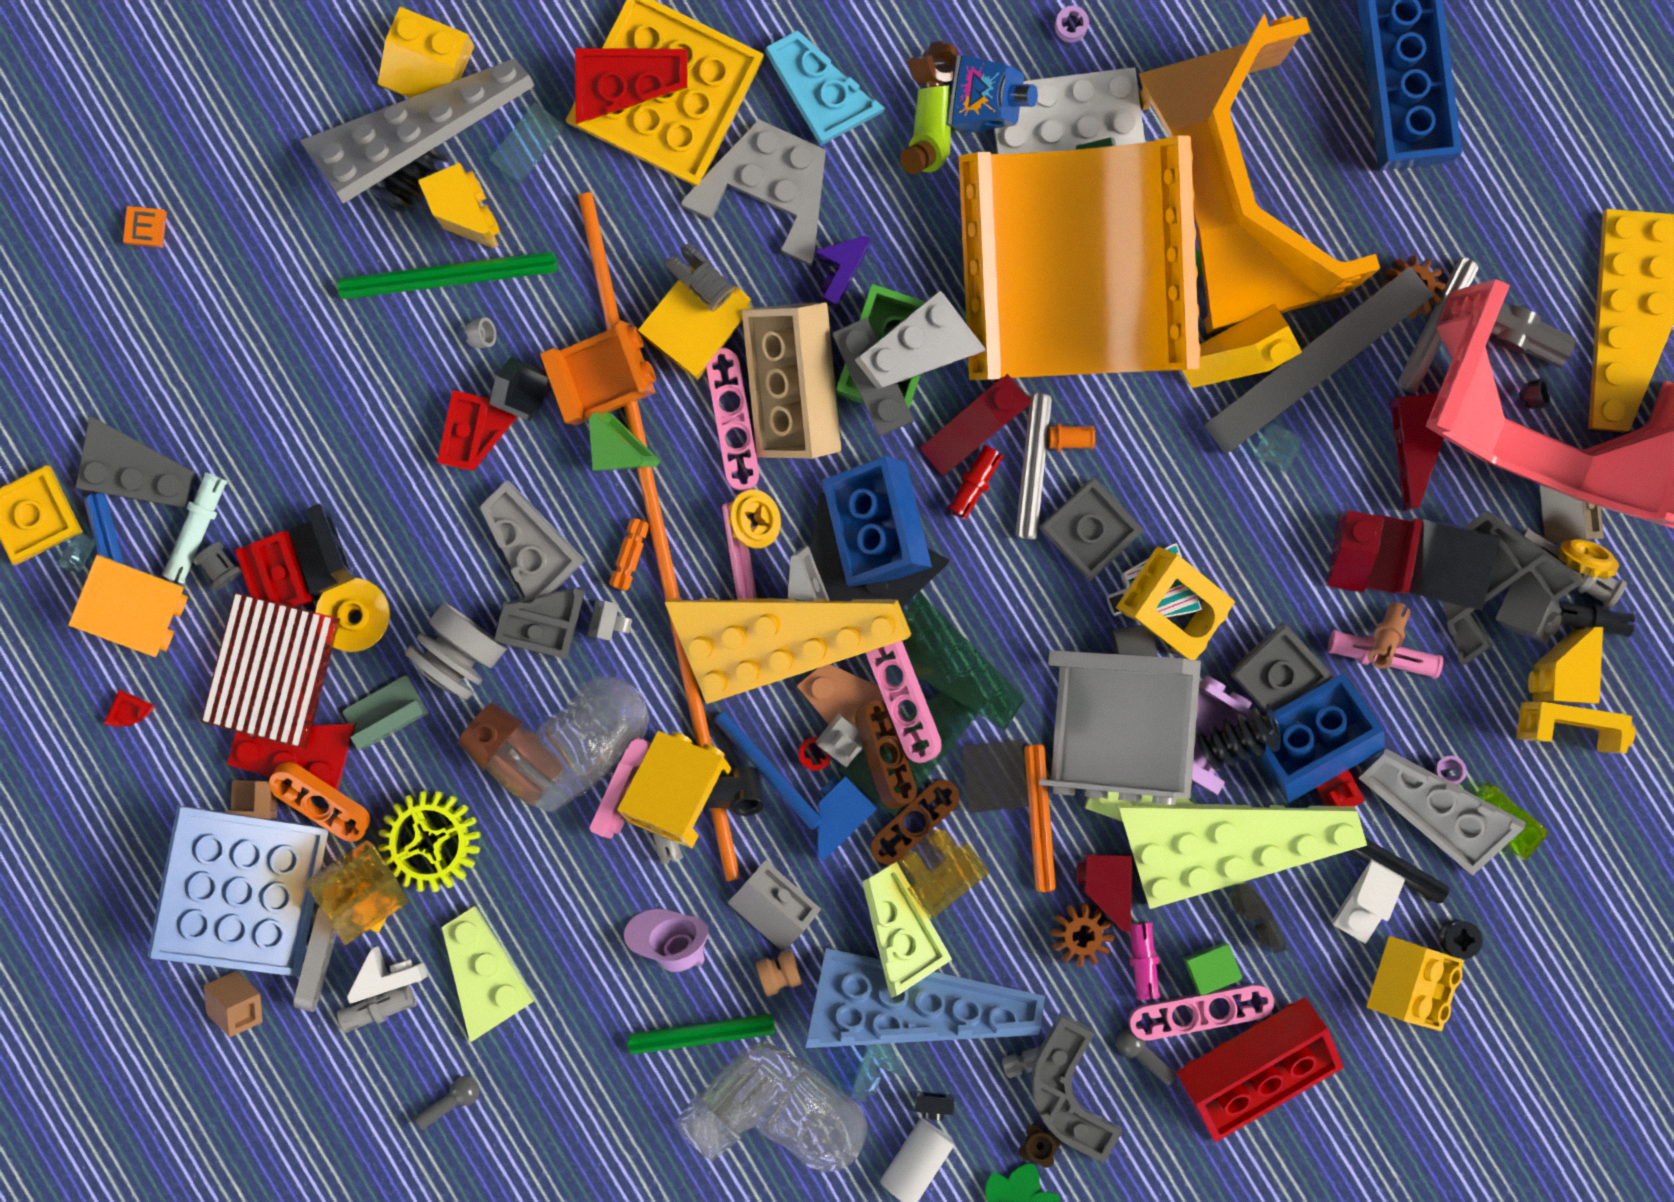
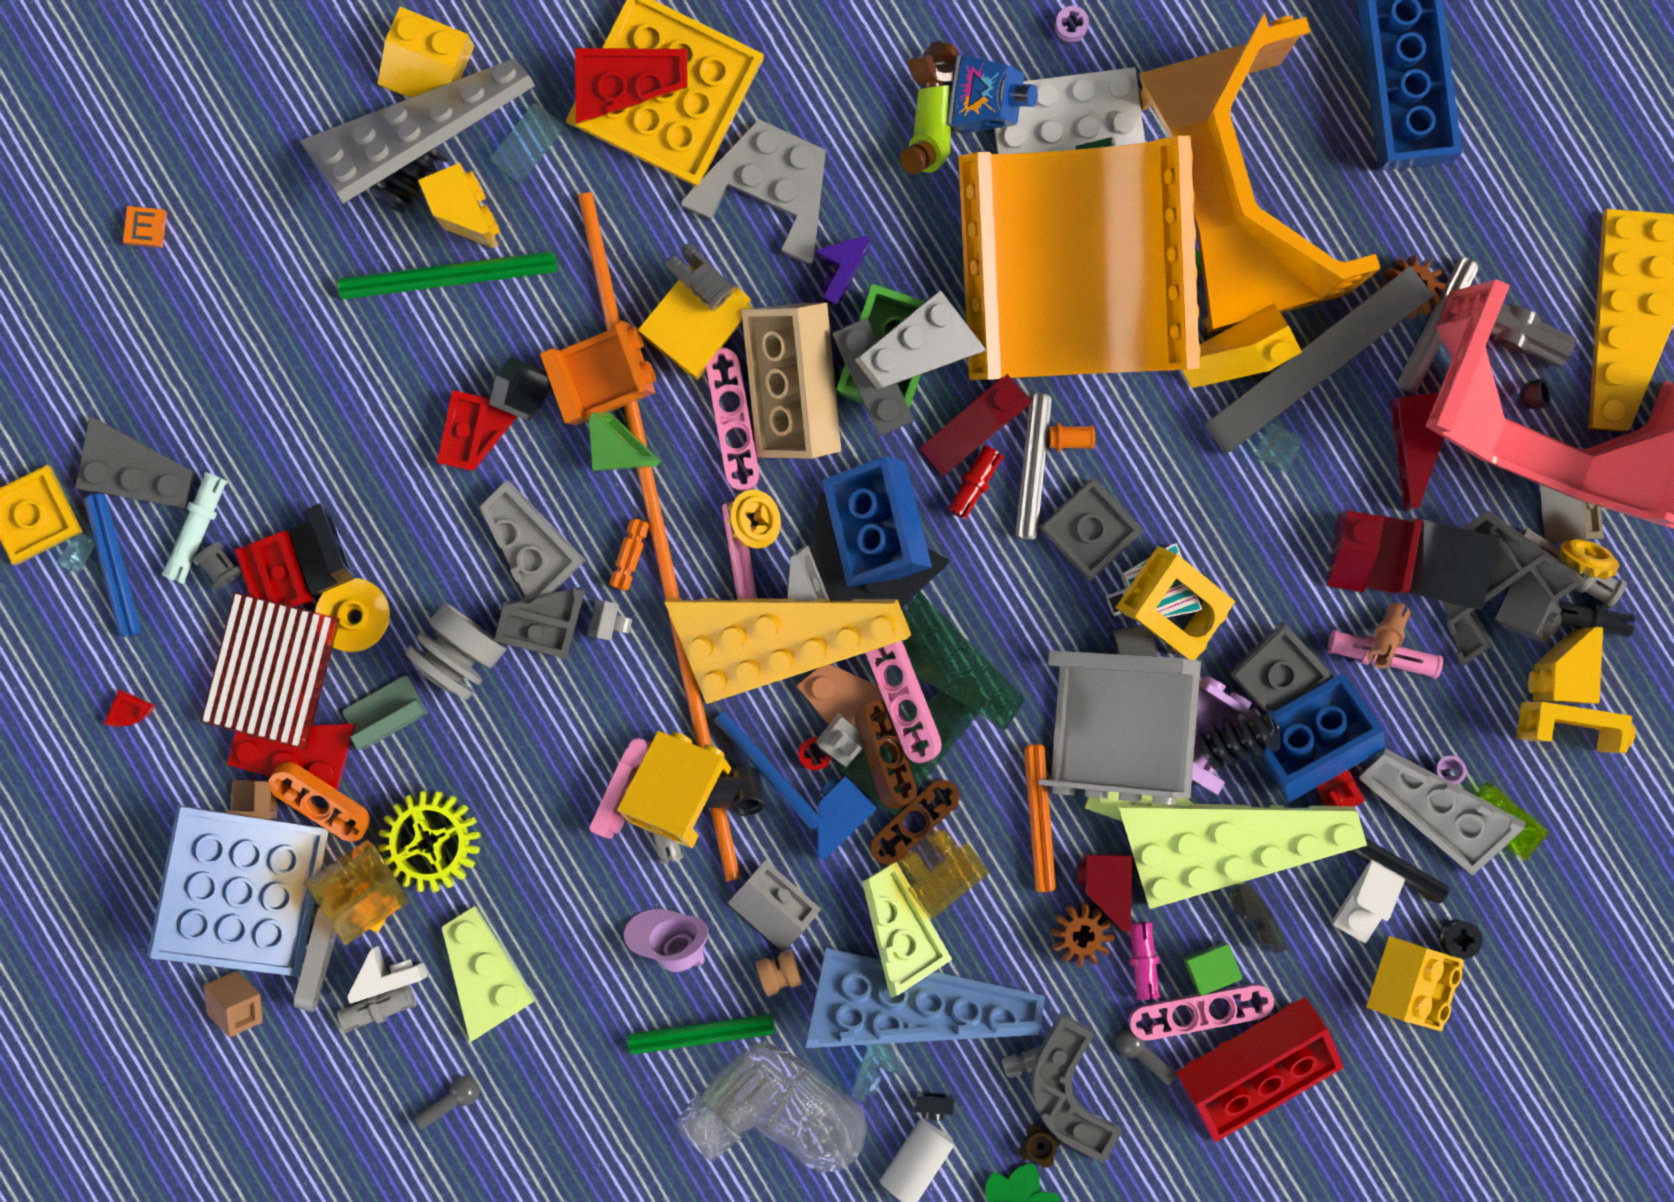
(128, 606): light orange panel -> none
(481, 333): light grey hinge -> none
(567, 751): clear piece -> none
(820, 91): medium azure wing -> none
(995, 776): clear smoke piece -> none

